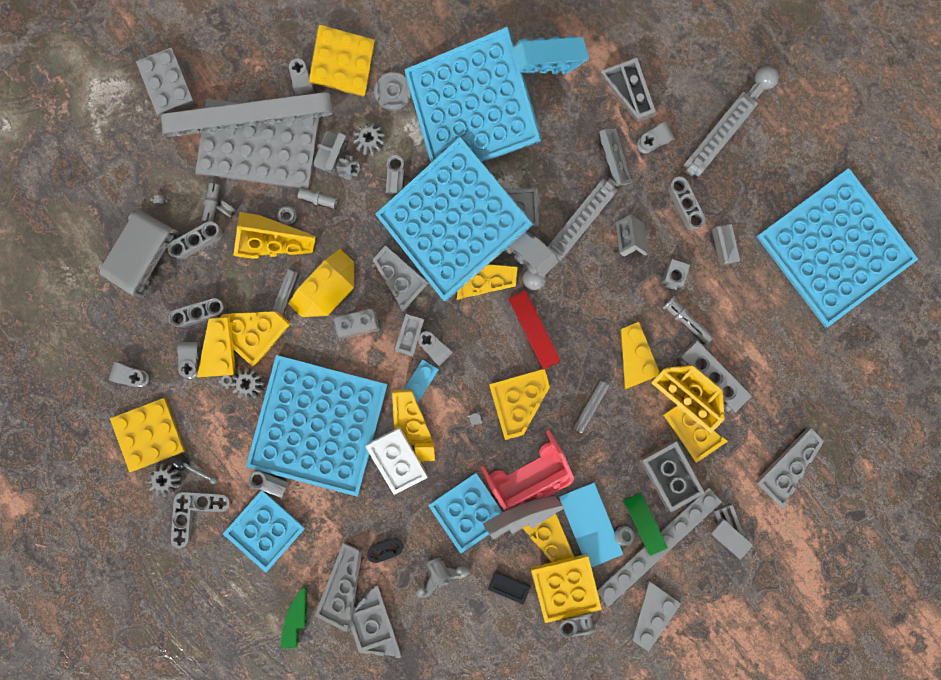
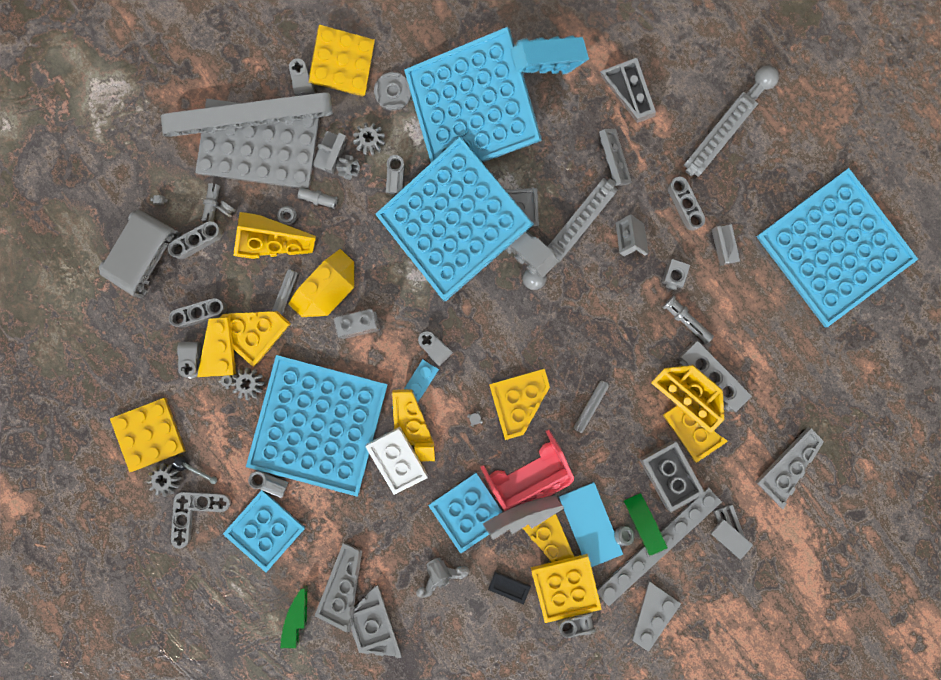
(126, 375): light grey piece -> none
(166, 82): light grey brick -> none
(386, 554): black beam -> none
(400, 278): light grey wing -> none
(408, 334): light grey panel -> none
(488, 280): yellow wing -> none
(534, 330): red slope -> none
(637, 356): yellow wing -> none
(657, 137): light grey piece -> none

